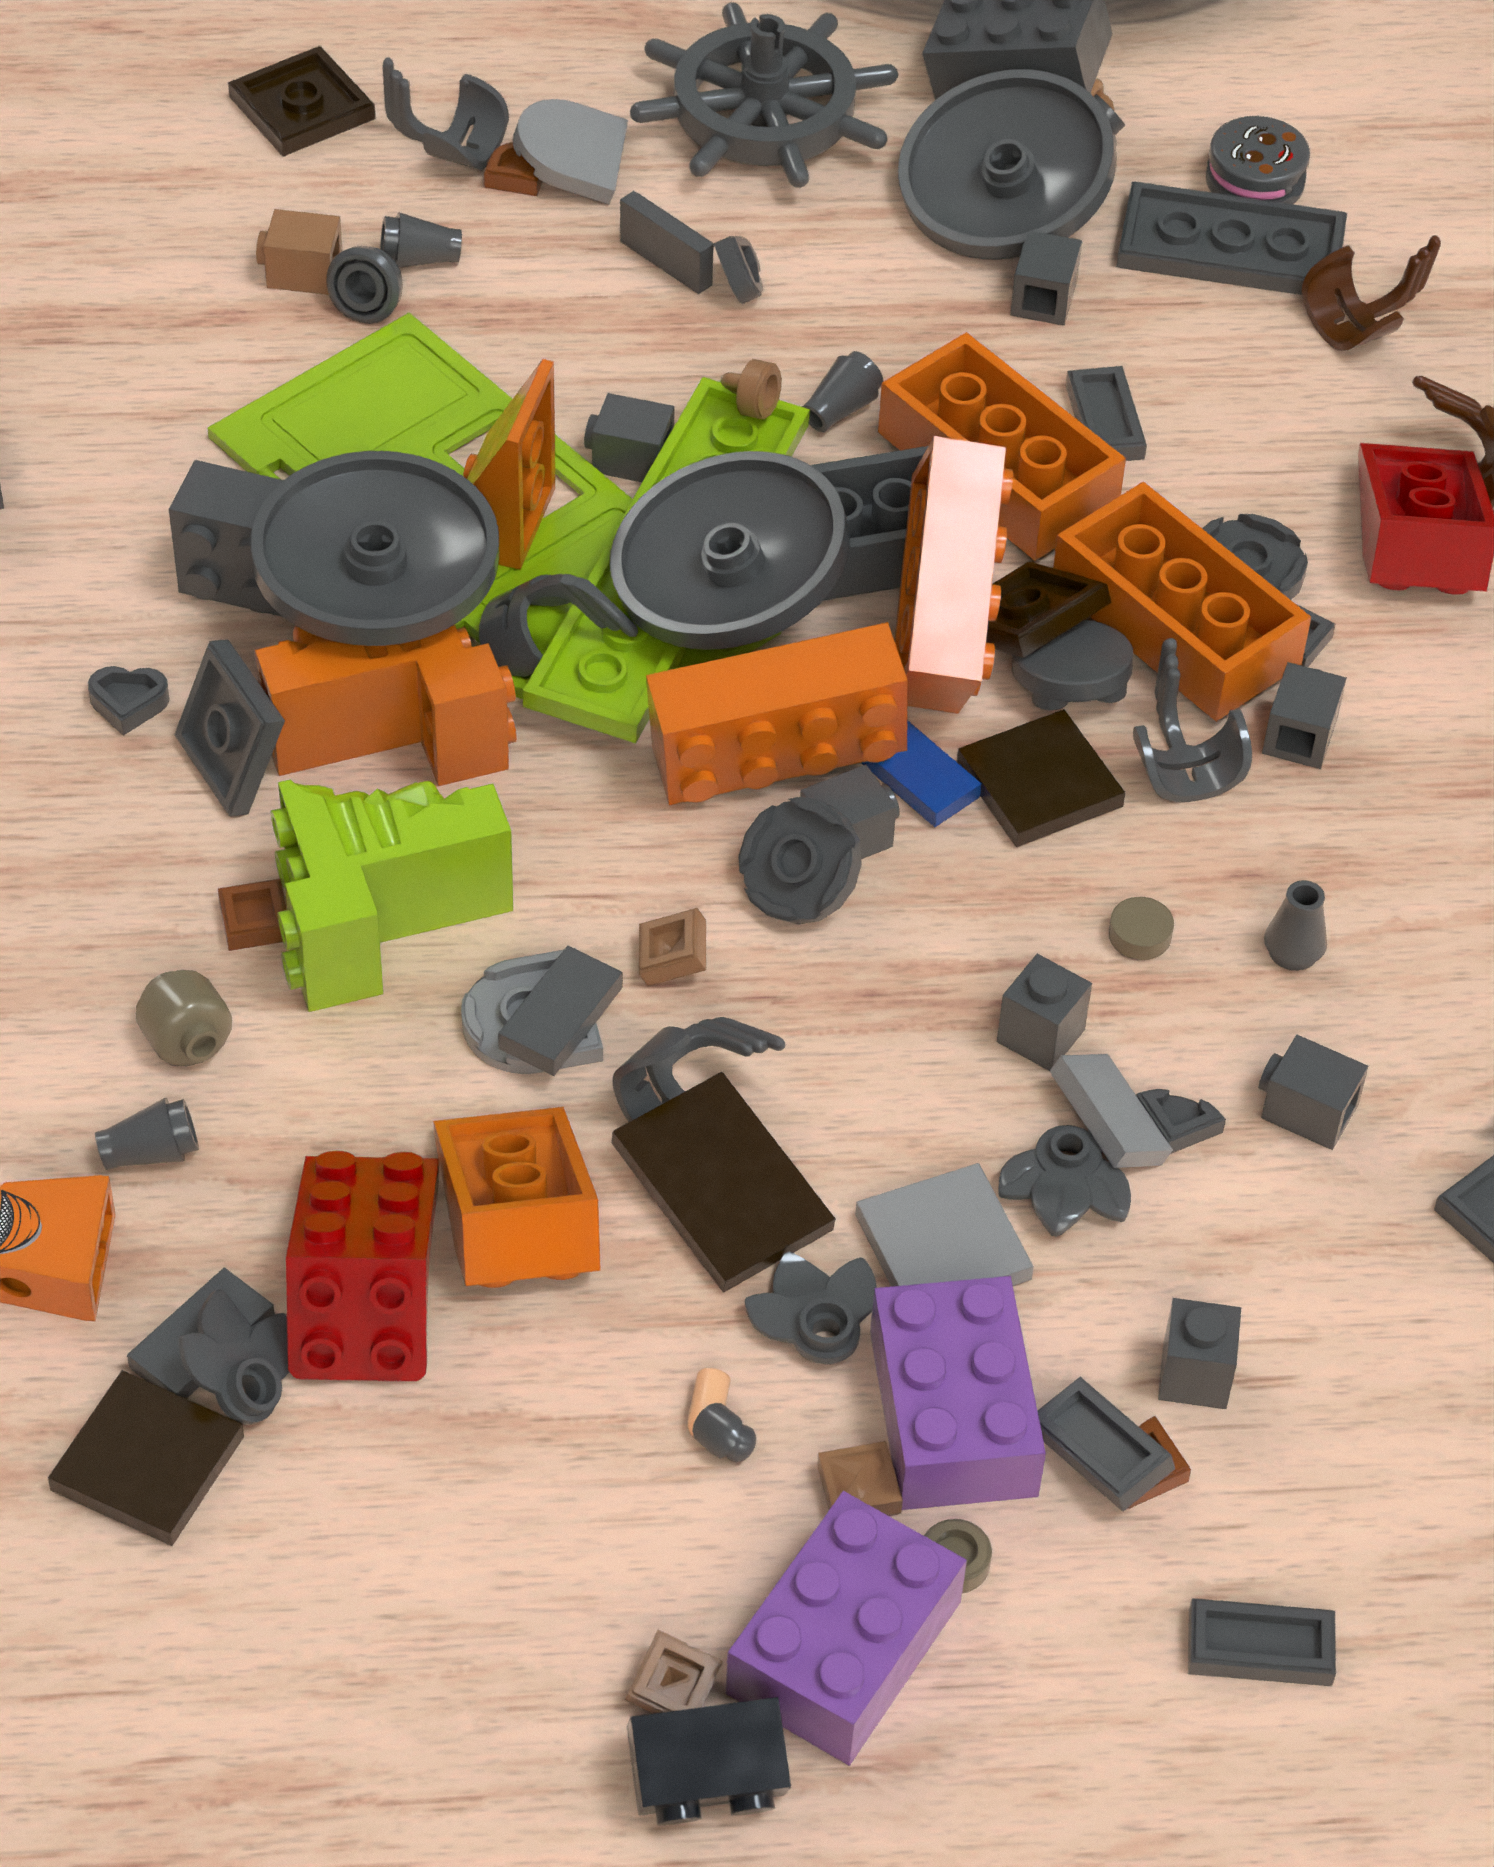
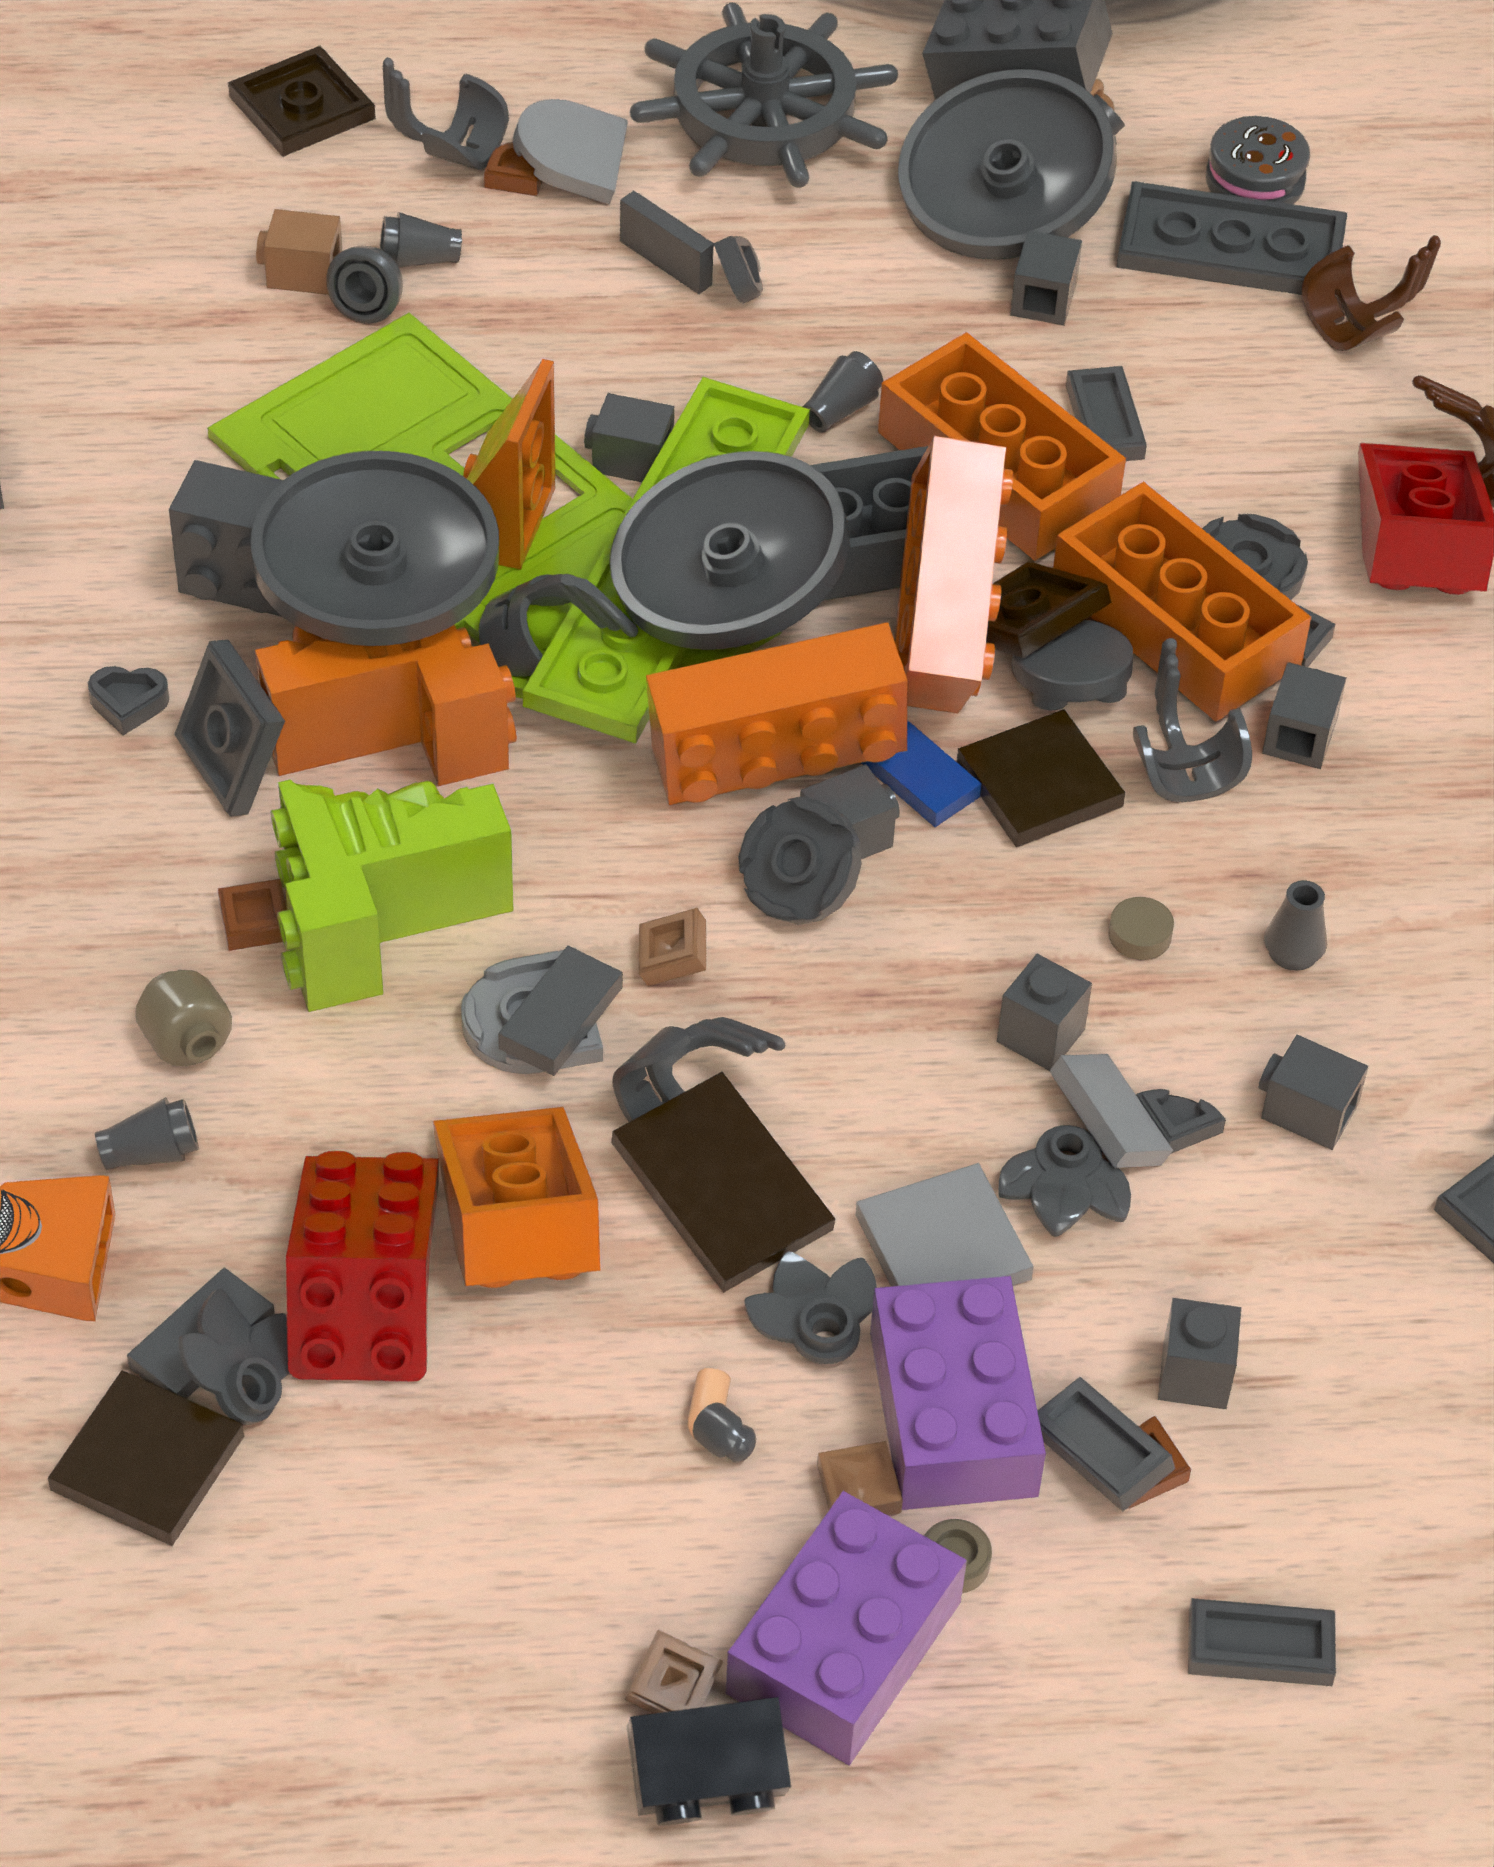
(756, 388): medium nougat tile -> none

